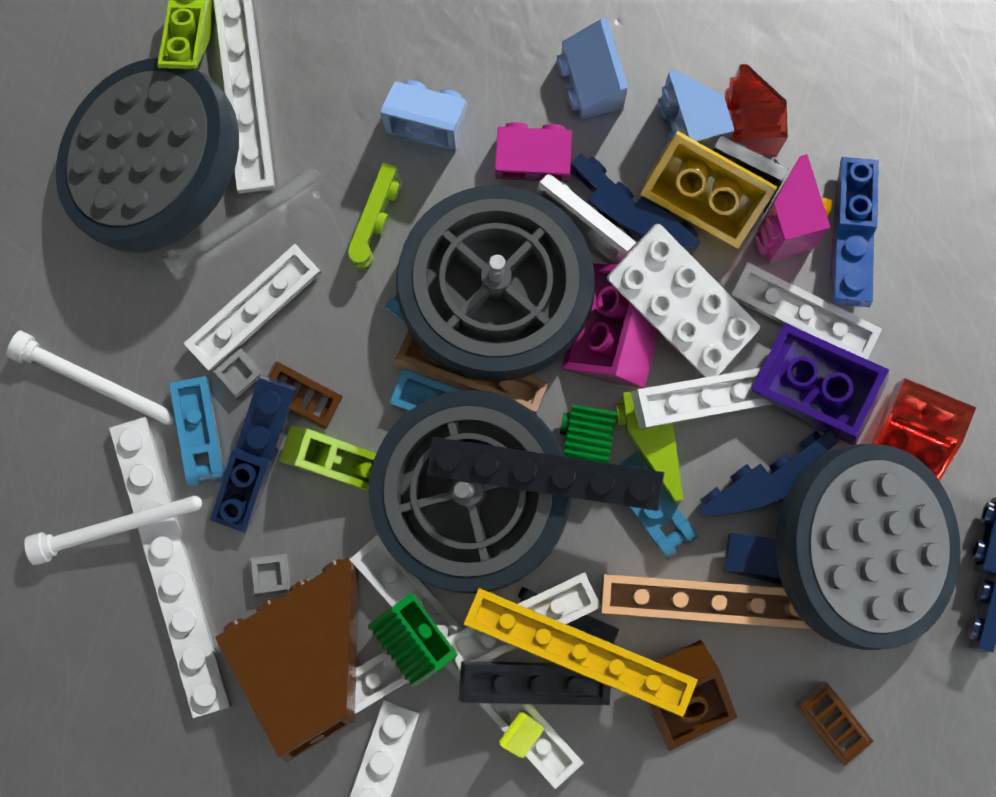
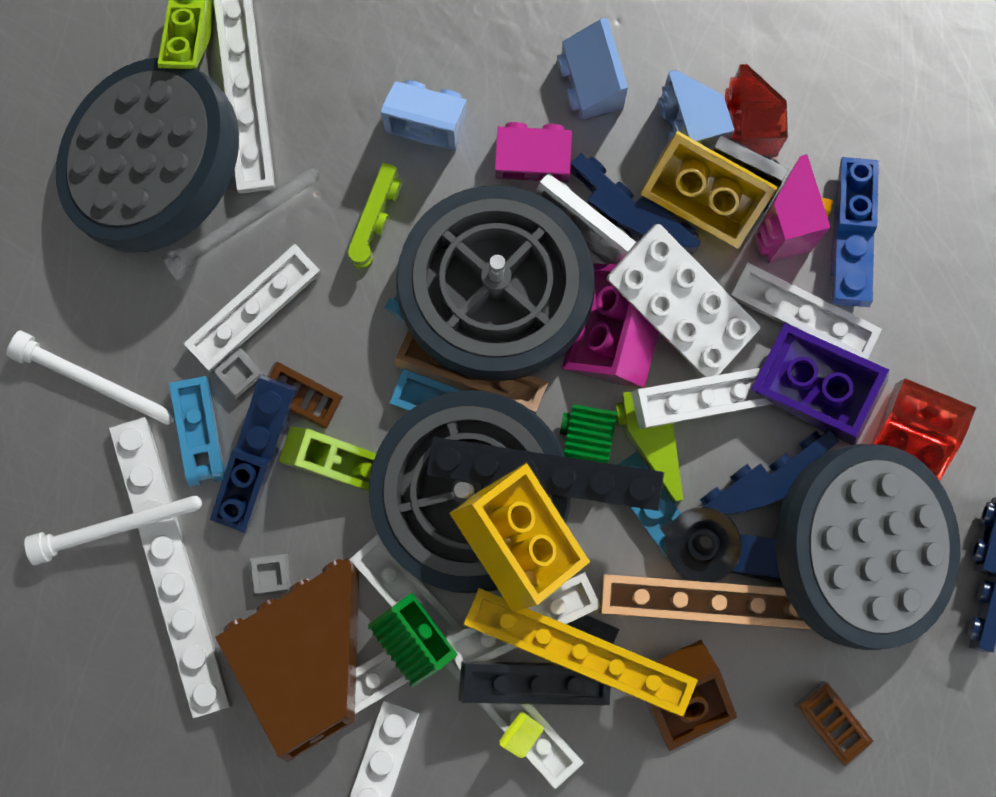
(520, 538): none -> yellow slope
(691, 557): none -> black dish

